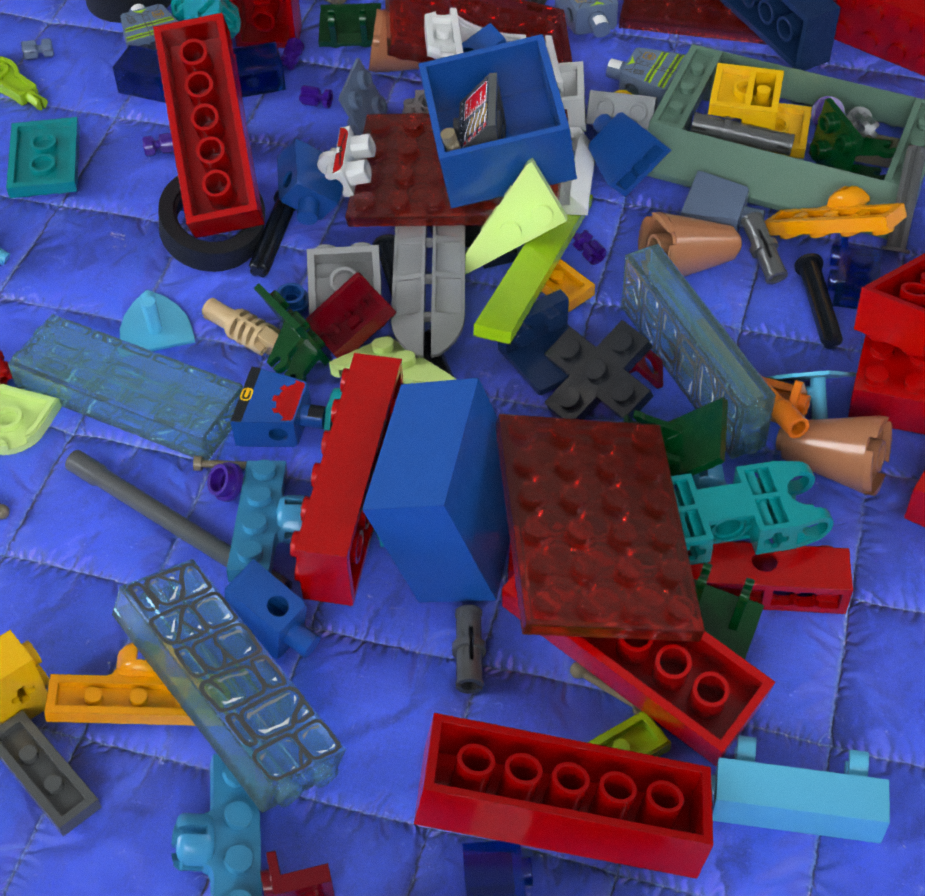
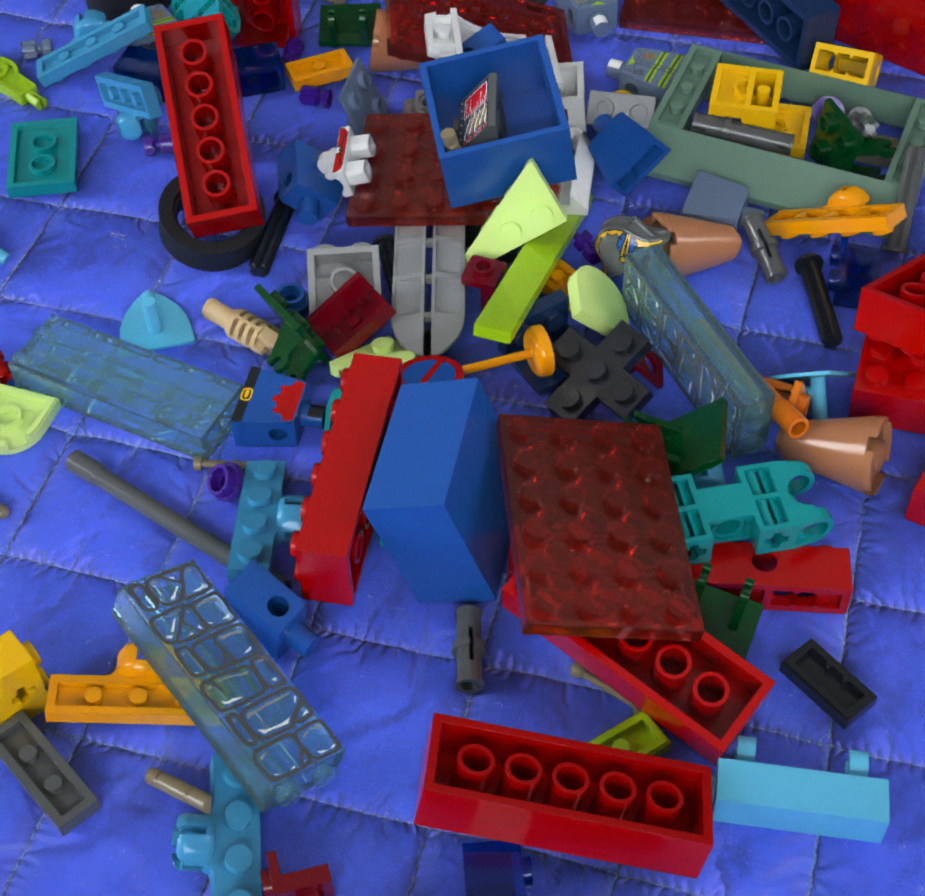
(92, 41): none -> dark azure plate
(134, 99): none -> dark azure plate
(179, 789): none -> dark tan wheel
(319, 69): none -> light orange plate
(433, 368): none -> piece
(485, 275): none -> dark red bracket
(596, 300): none -> yellowish green tile
(623, 236): none -> dark grey hat
(828, 683): none -> black plate
(849, 64): none -> yellow torso

